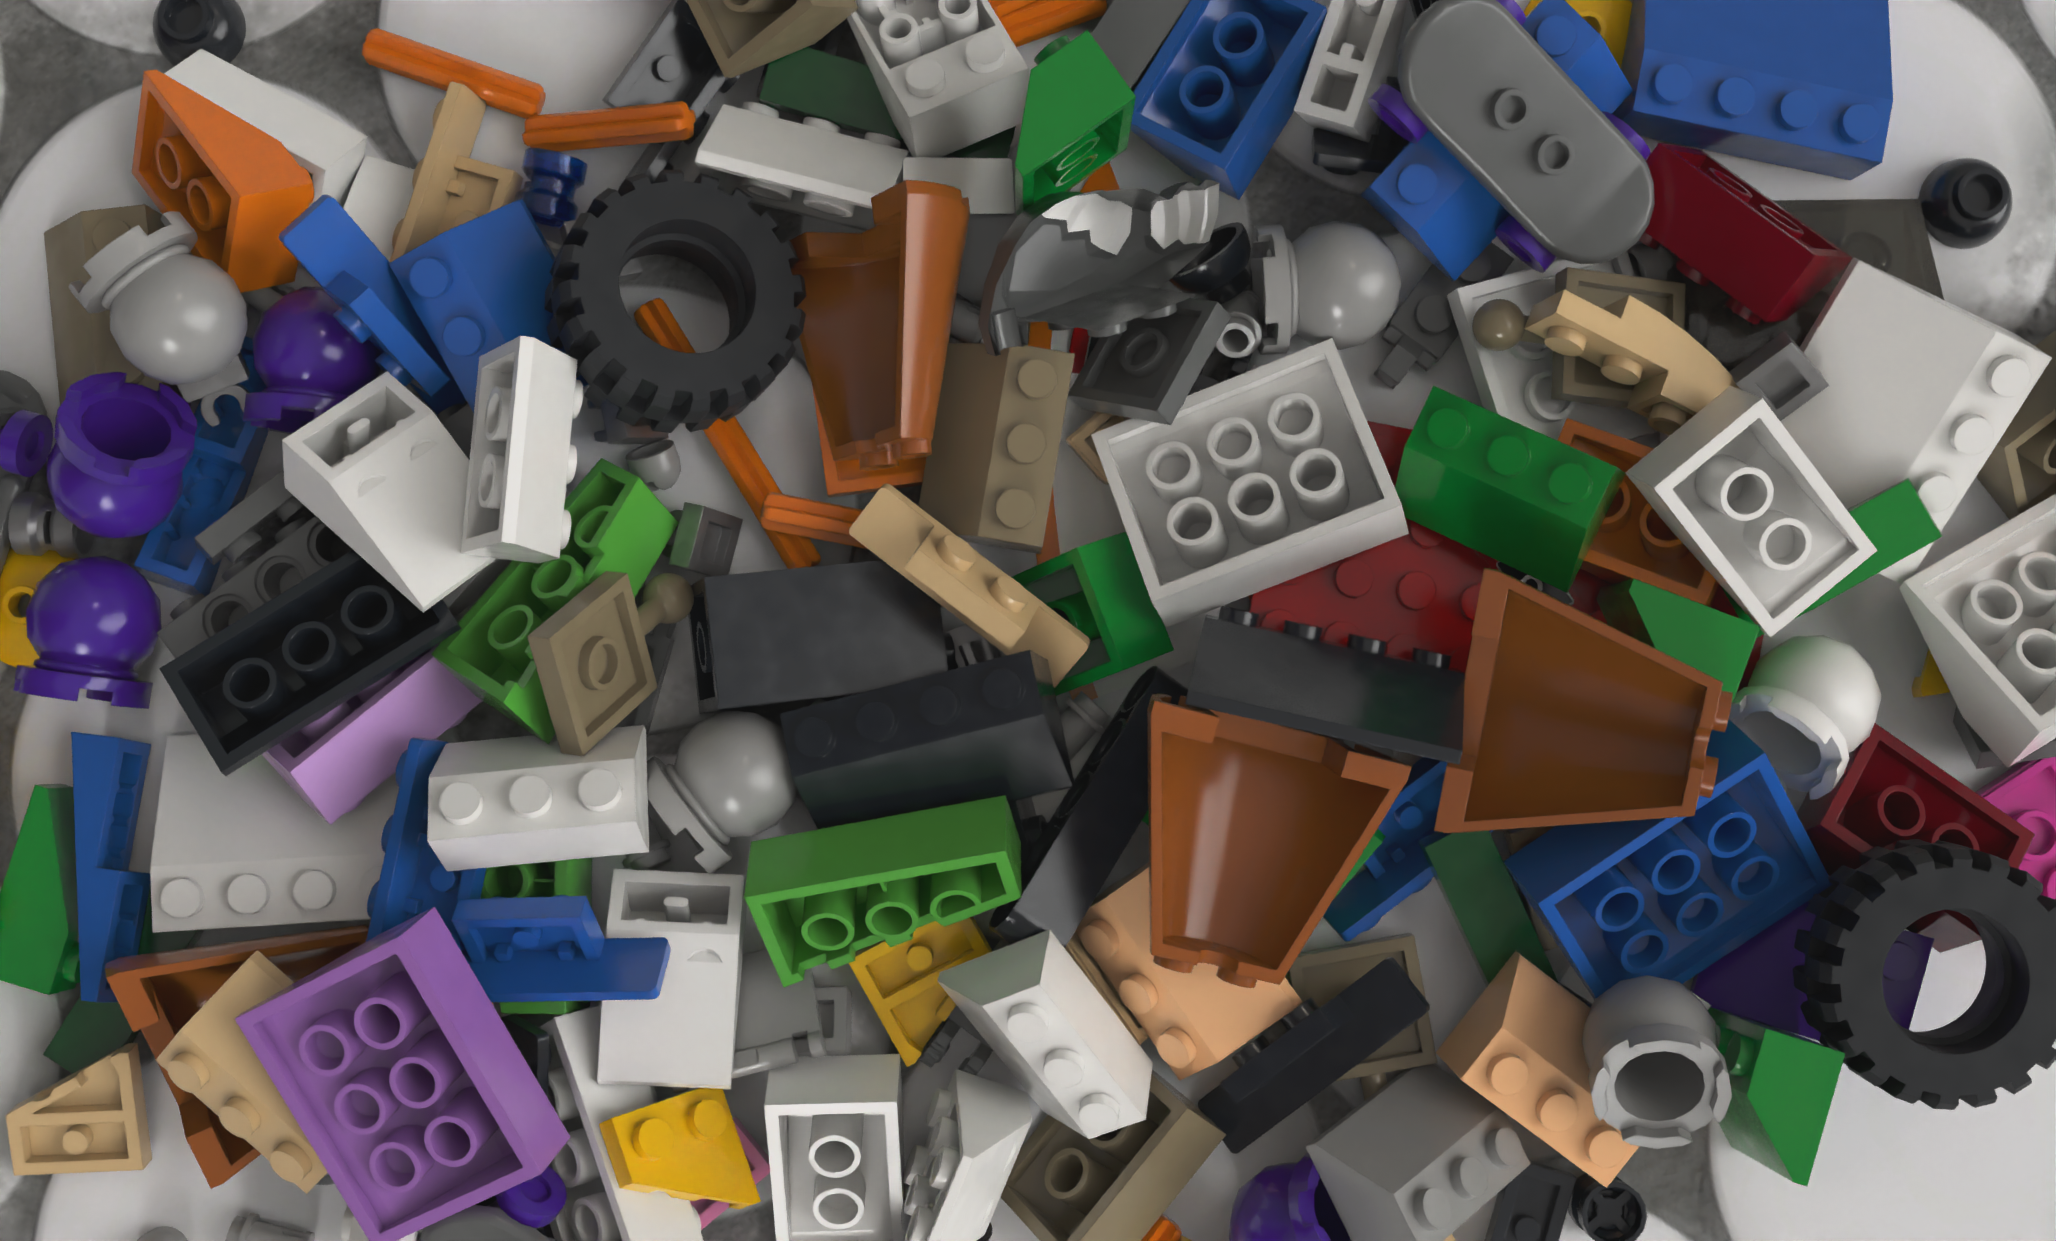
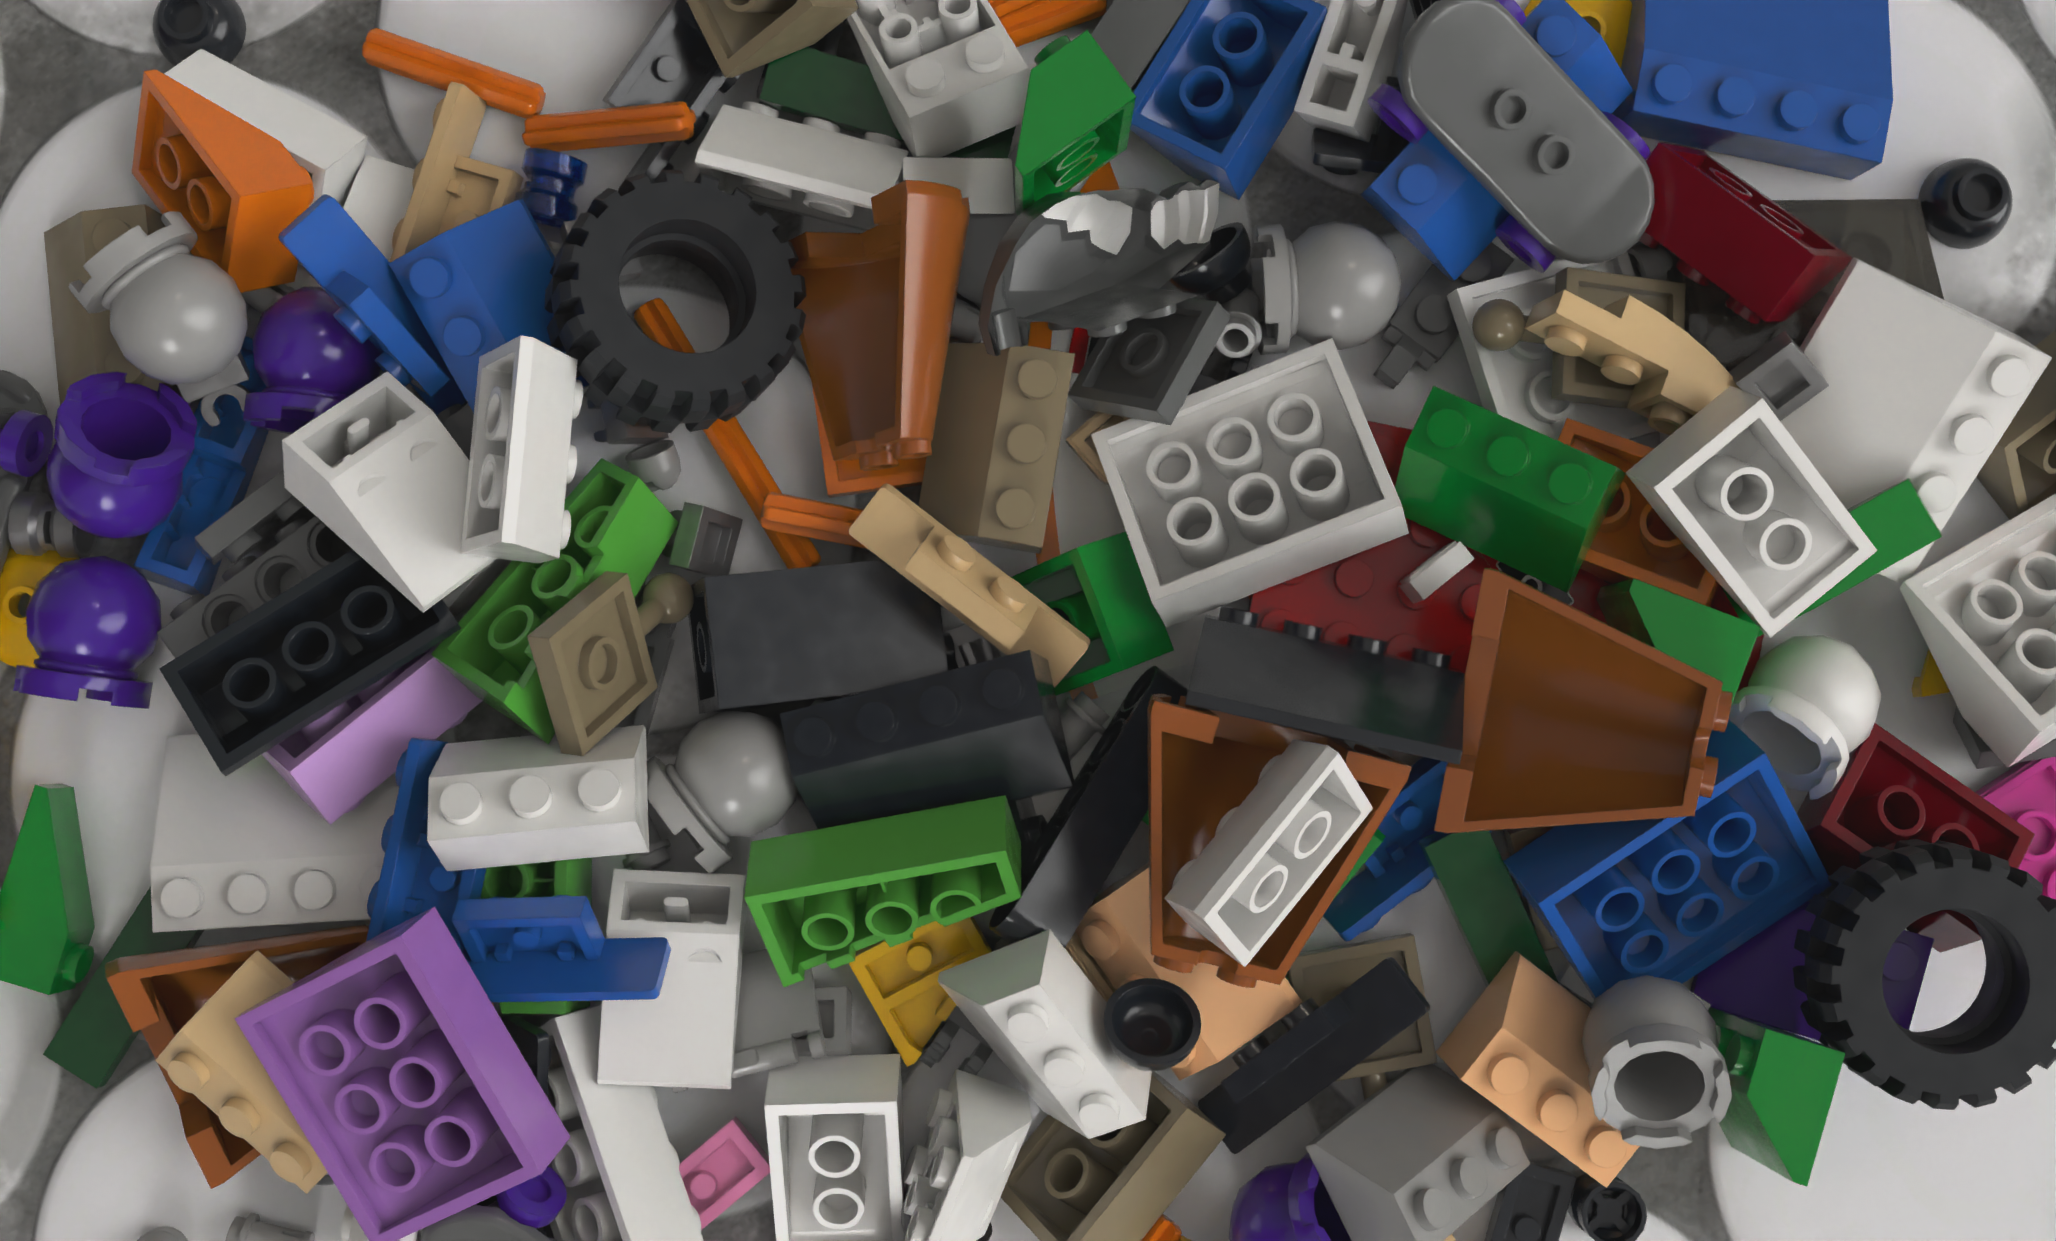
(84, 1121): tan wing -> none
(109, 896): blue slope -> none
(682, 1149): yellow wing -> none
(1151, 1024): none -> black piece
(1270, 849): none -> white slope
(1435, 571): none -> white tile

